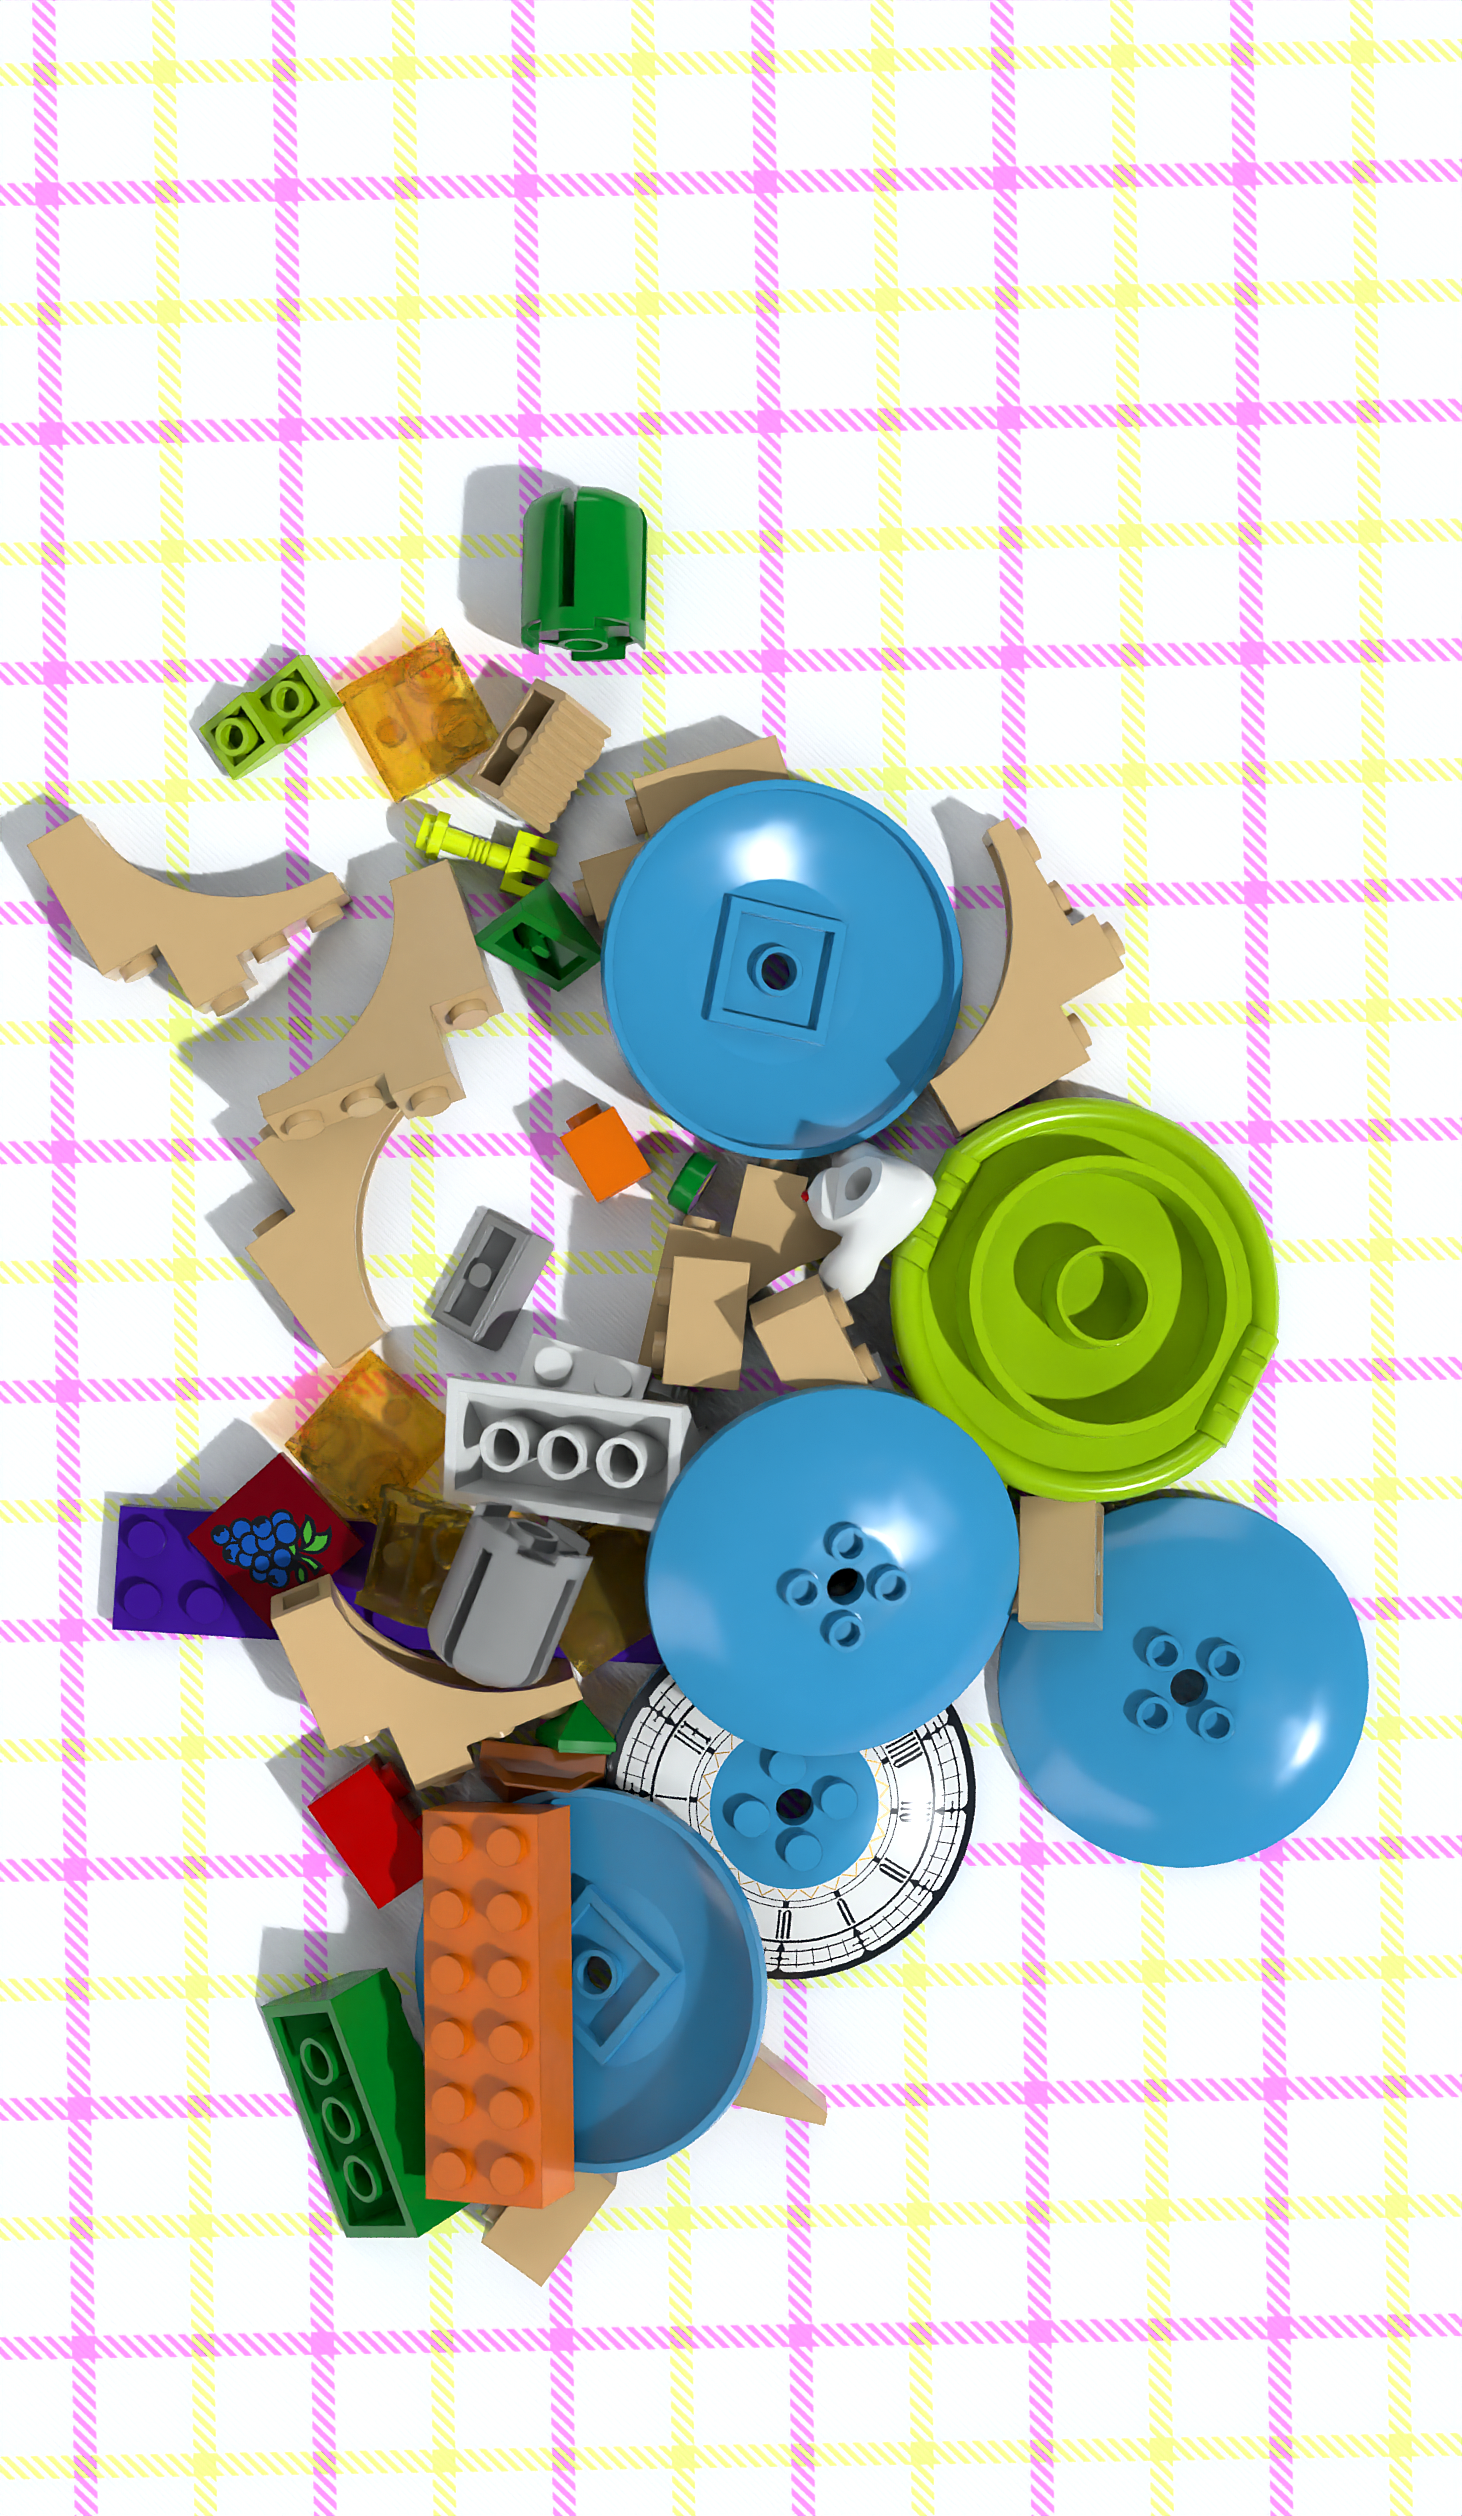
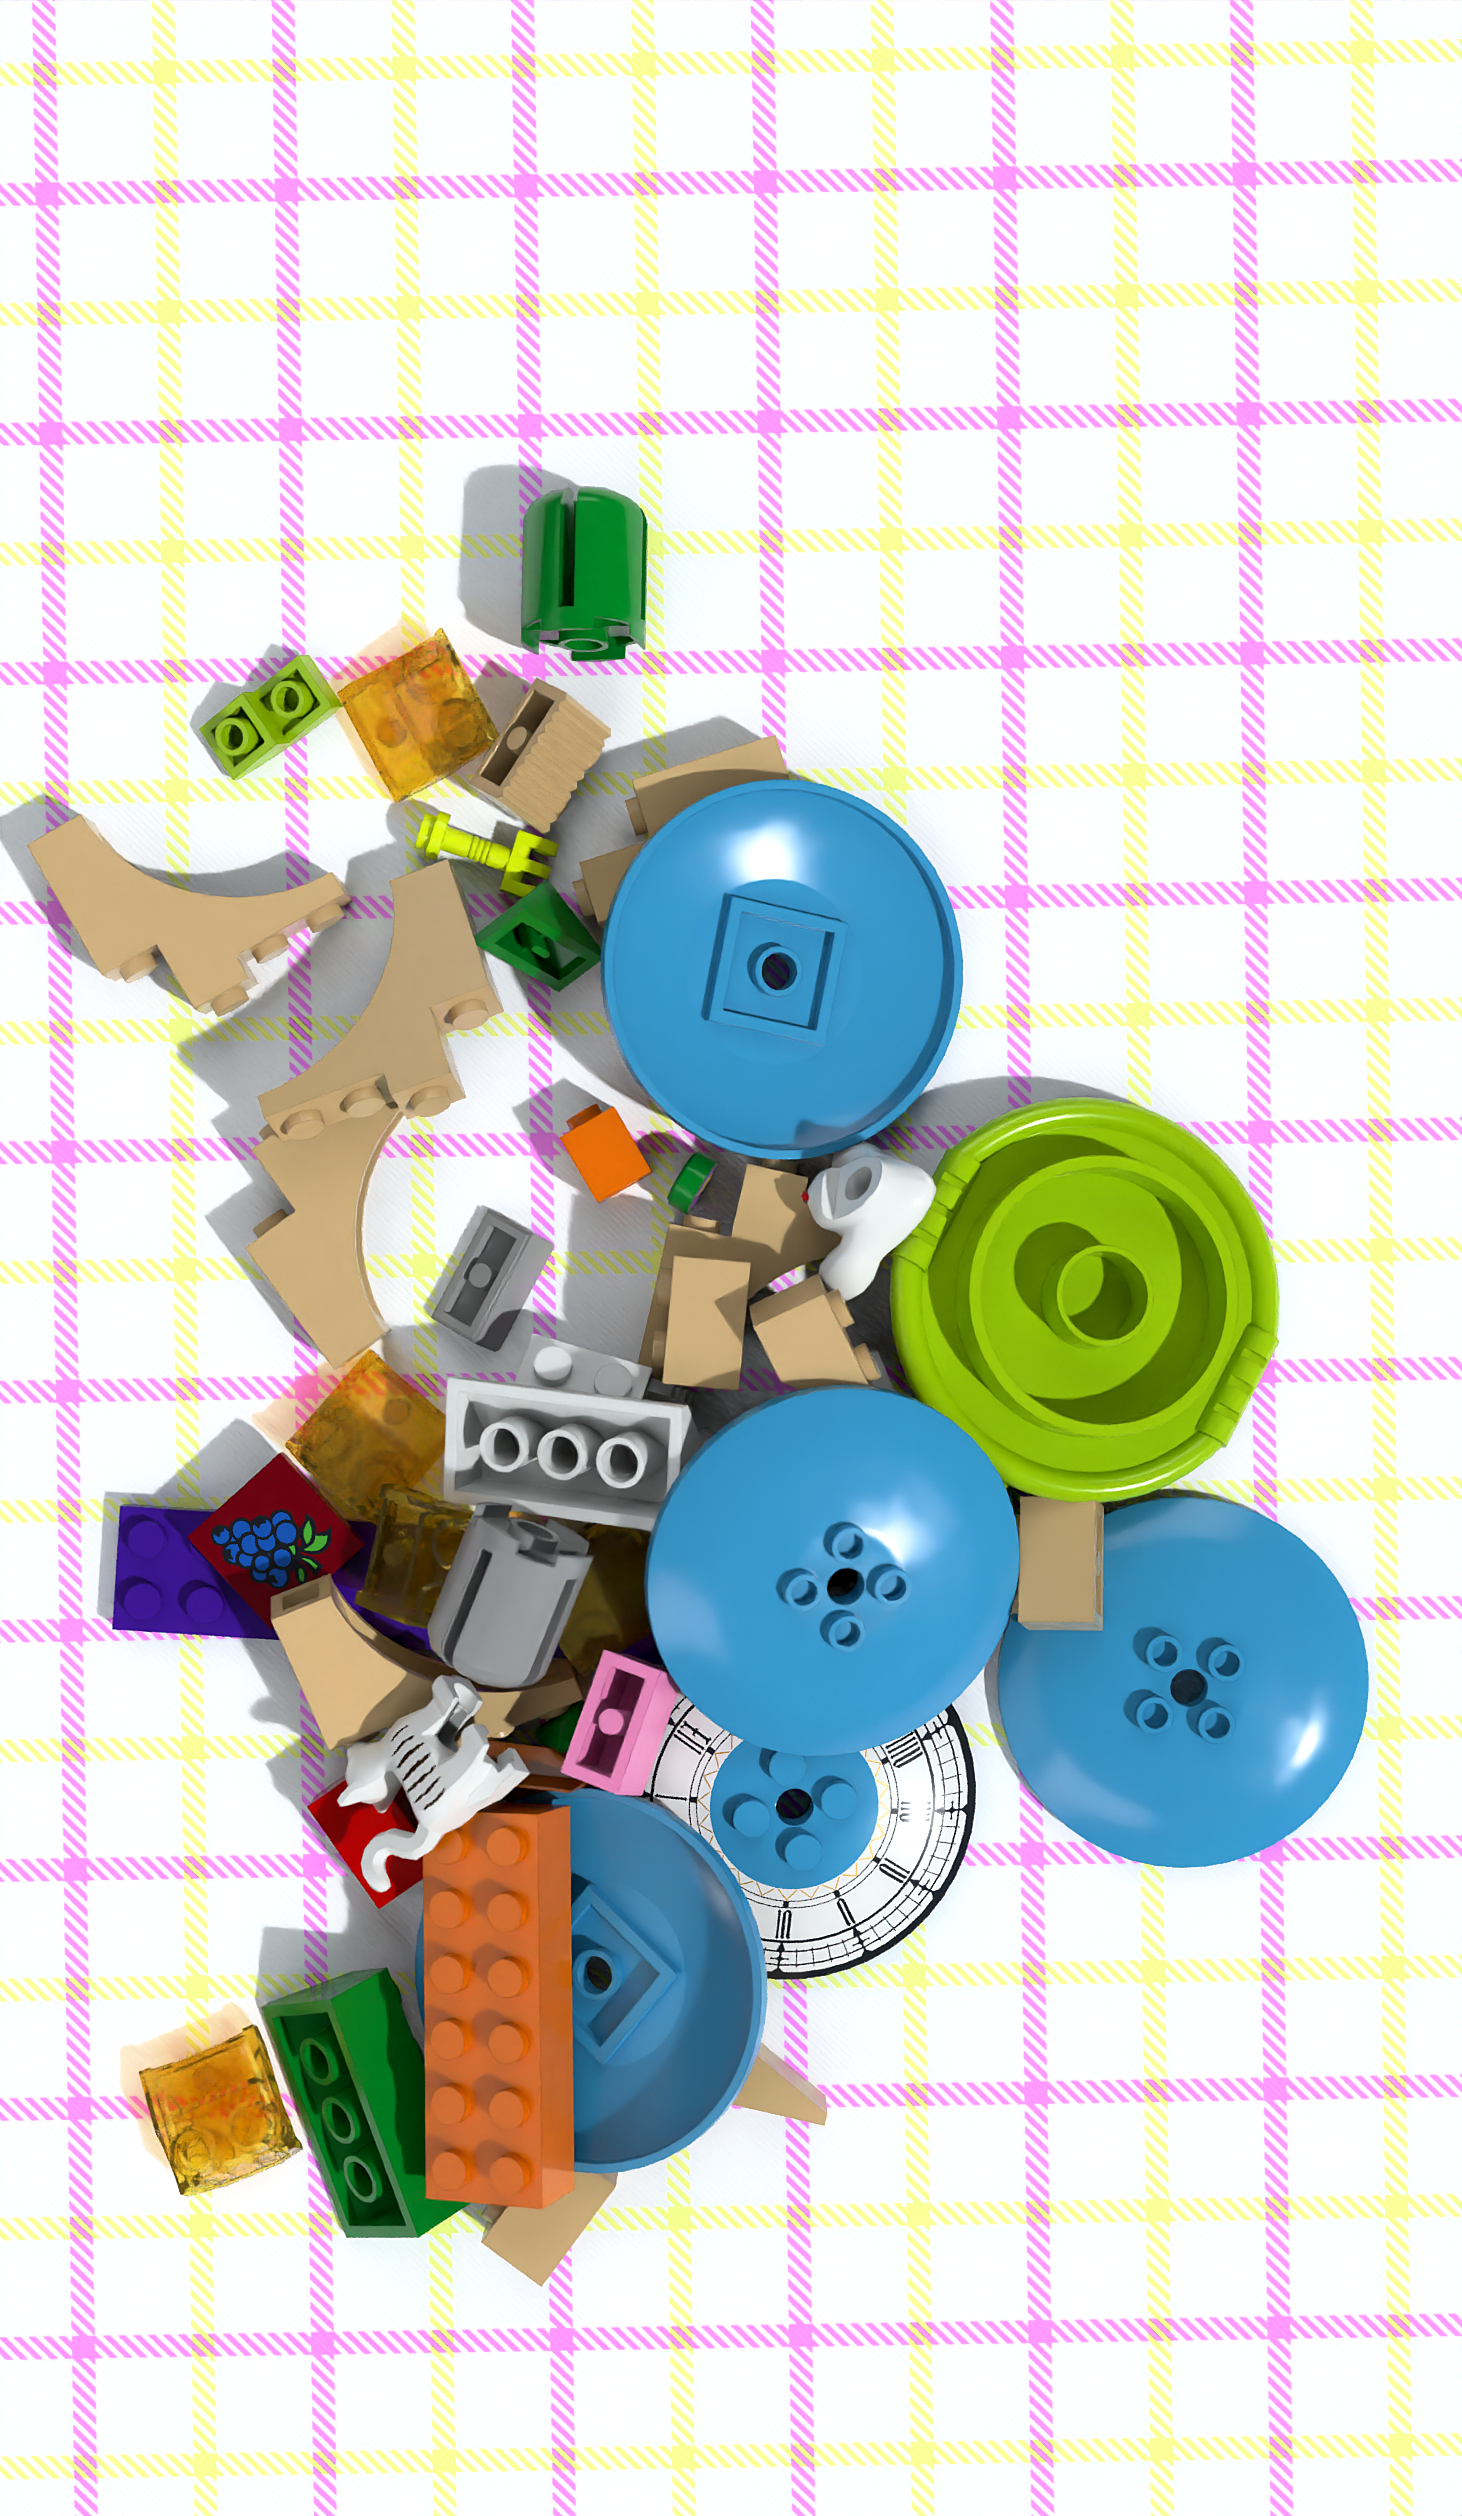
(220, 2114): none -> clear yellow slope
(439, 1777): none -> white animal
(621, 1724): none -> bright pink brick
(1046, 964): tan arch -> none

